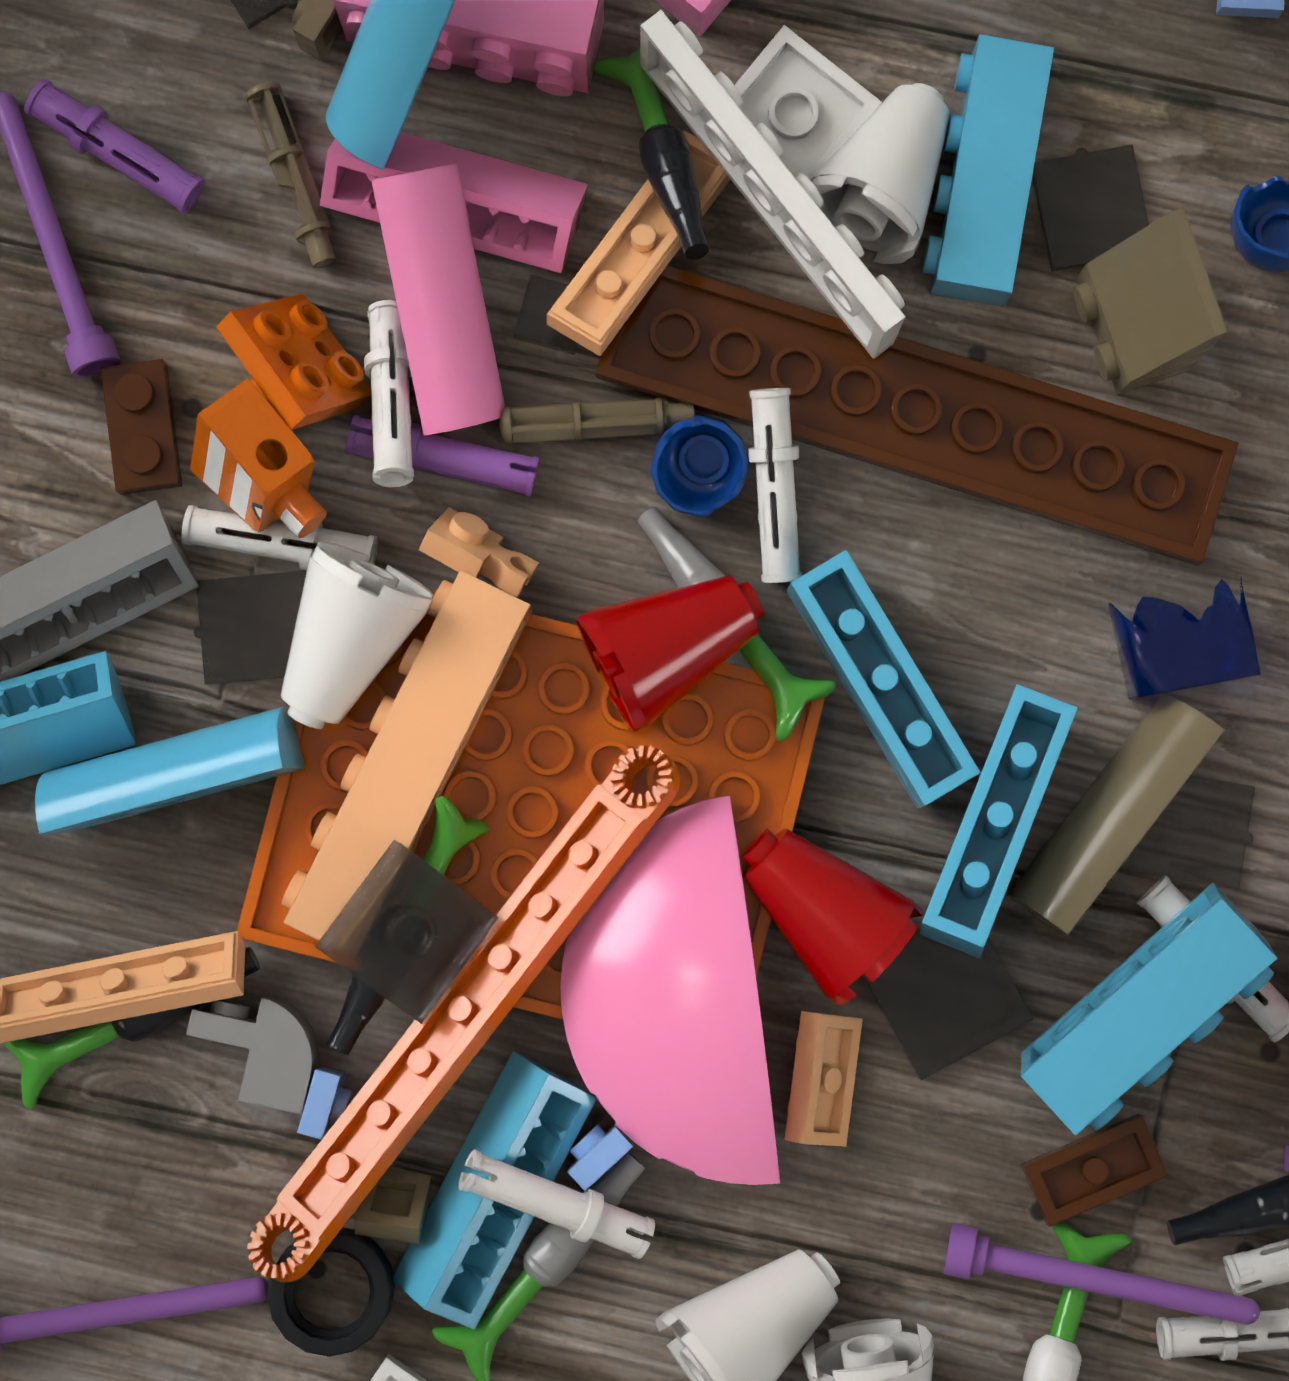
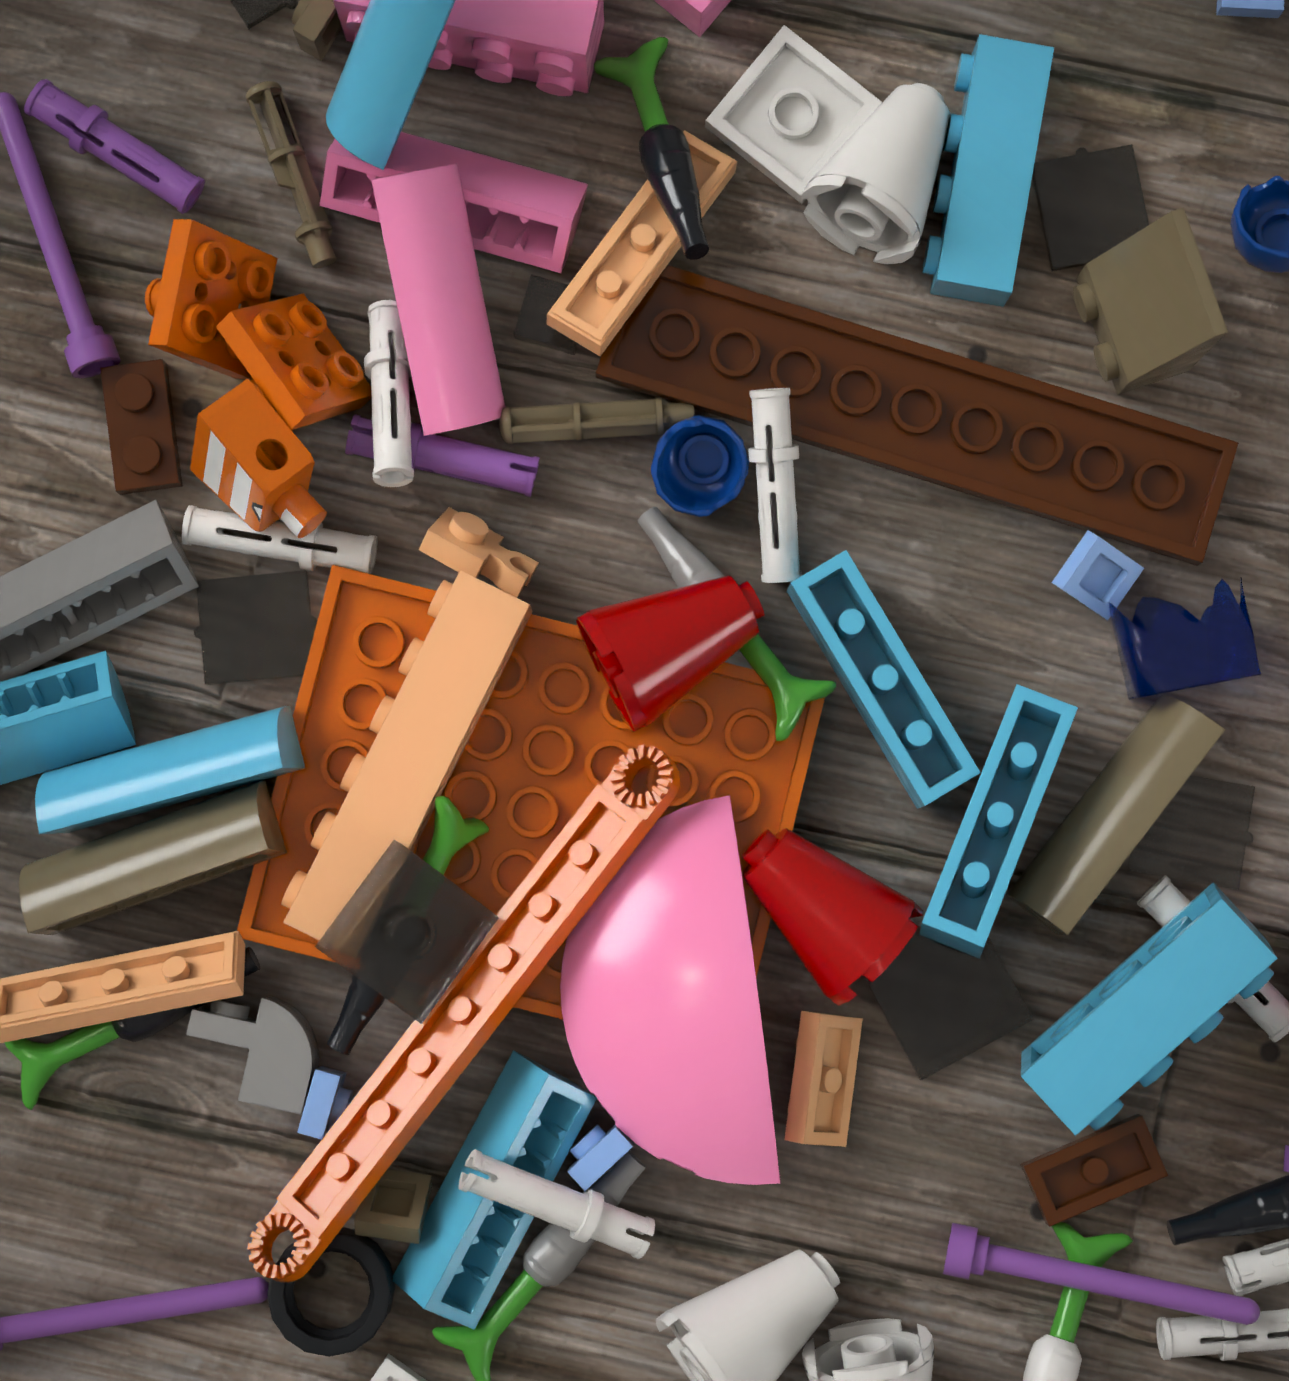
(150, 860): none -> dark tan brick
(199, 285): none -> orange plate
(346, 631): white cone -> none
(783, 201): white plate -> none
(1097, 574): none -> light blue plate

